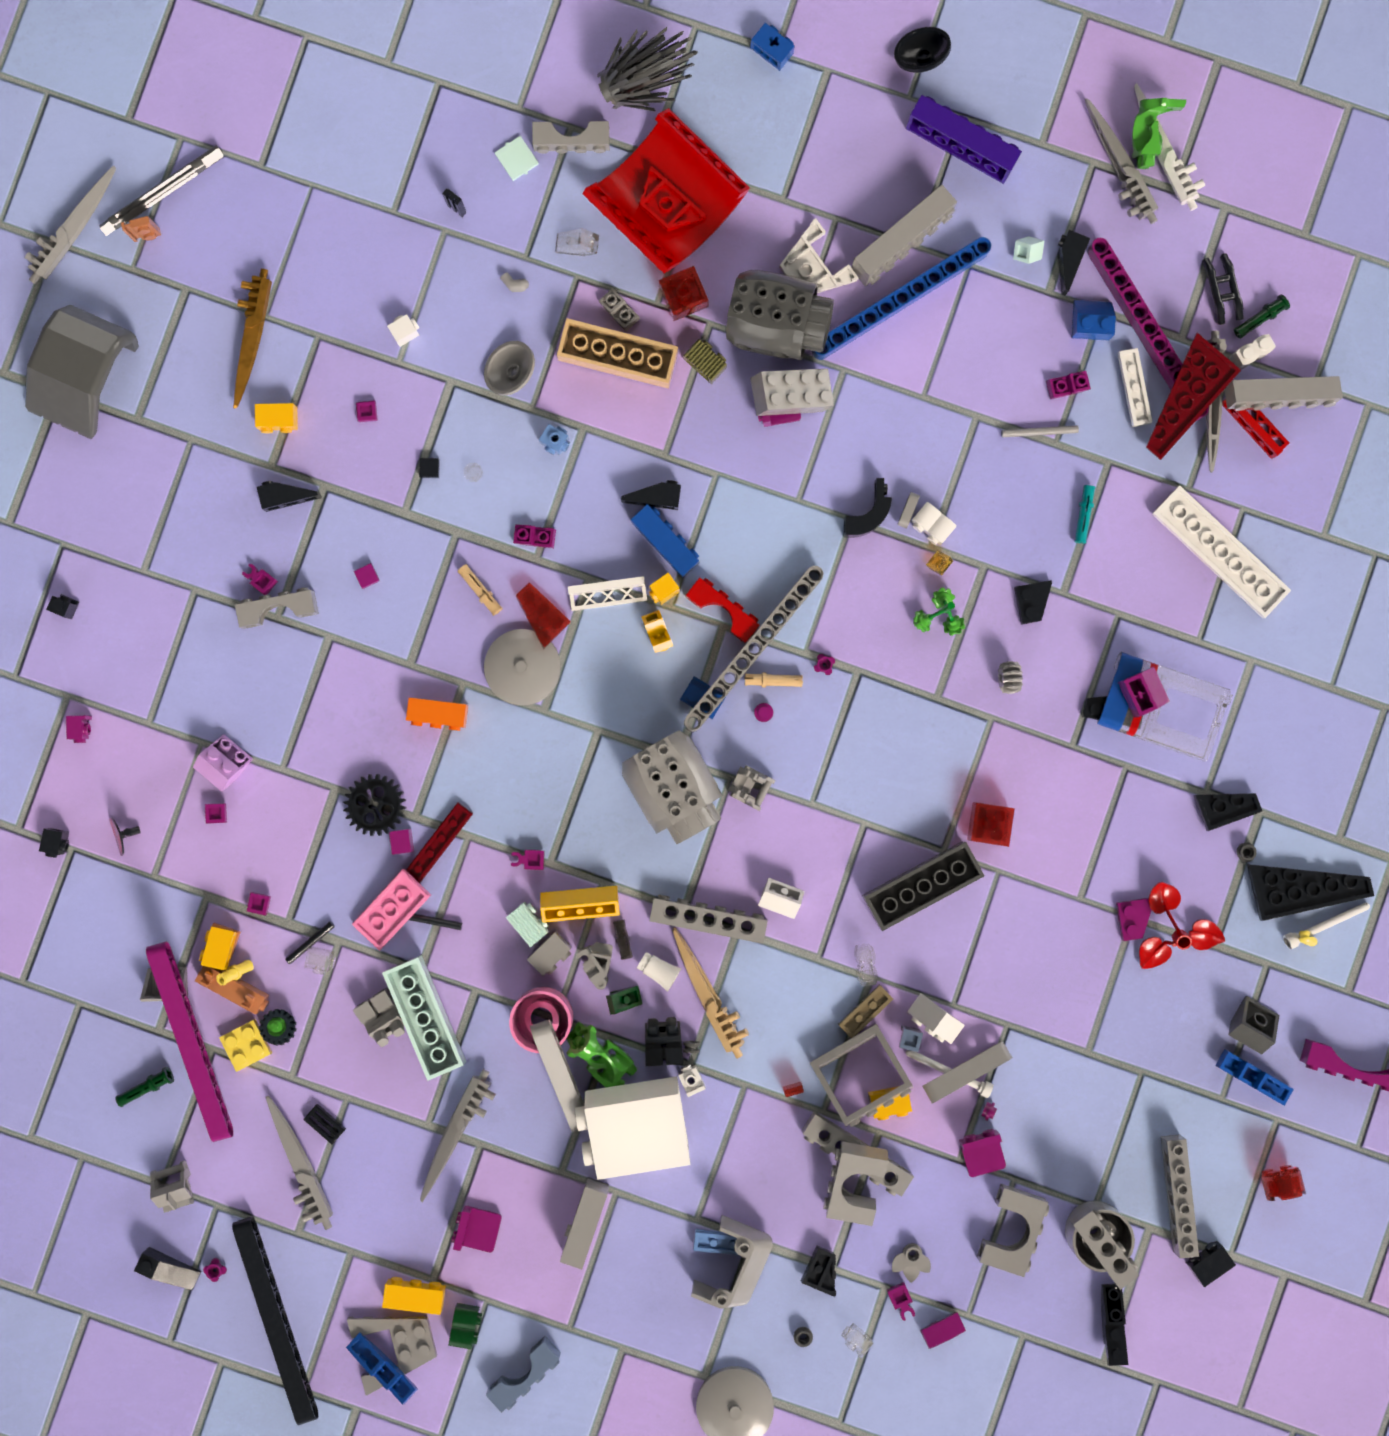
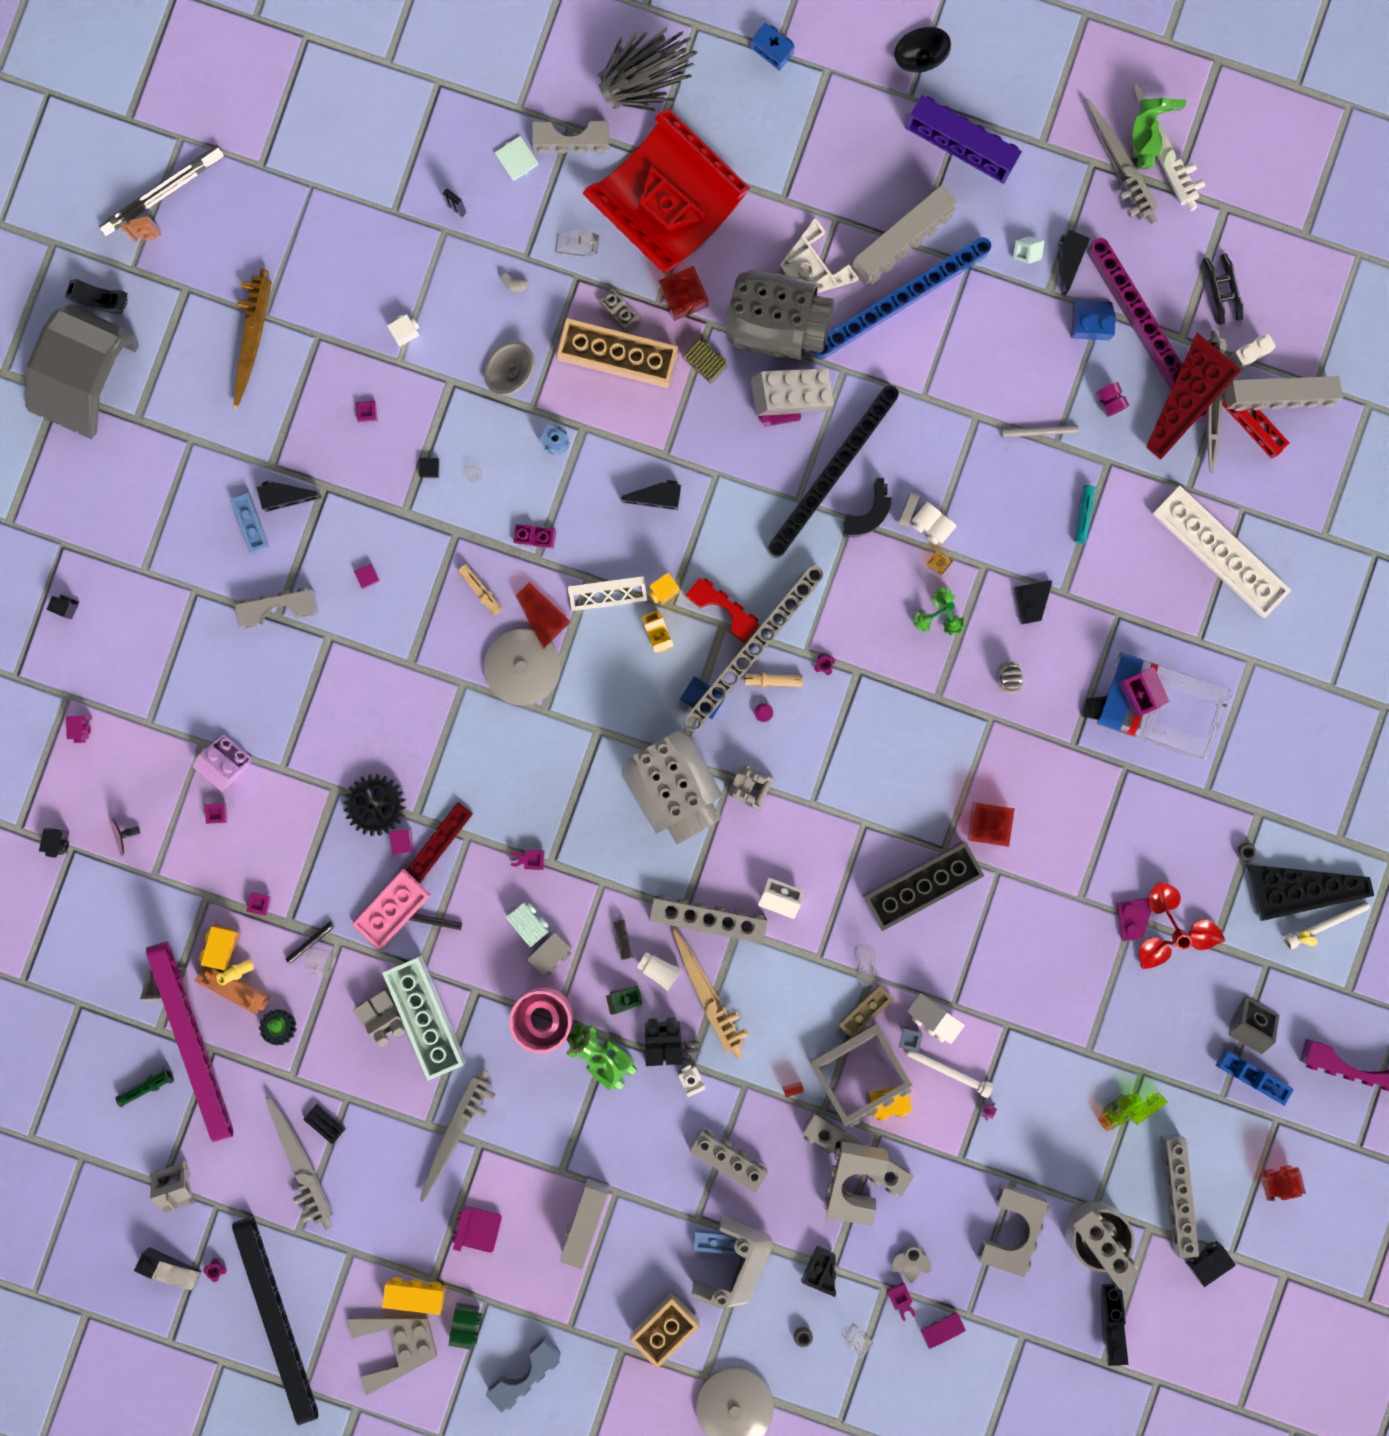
(68, 232): light grey piece -> none
(97, 298): none -> black arch
(245, 1045): light yellow plate -> none
(249, 523): none -> medium blue plate
(260, 580): magenta plate -> none
(276, 417): yellow brick -> none
(382, 1368): blue slope -> none
(437, 713): orange brick -> none
(558, 1070): beam -> none
(579, 904): yellow brick -> none
(598, 963): light grey piece -> none
(634, 1128): white brick -> none
(664, 1330): none -> tan brick
(665, 541): blue brick -> none
(728, 1160): none -> light grey brick
(848, 448): none -> black beam
(967, 1072): light grey beam -> none
(983, 1152): magenta bracket -> none
(1068, 385): magenta slope -> none
(1112, 399): none -> magenta wheel
(1130, 1107): none -> clear neon green plate
(1134, 387): white plate -> none
(1226, 808): black wing -> none
(1269, 312): dark green pin -> none

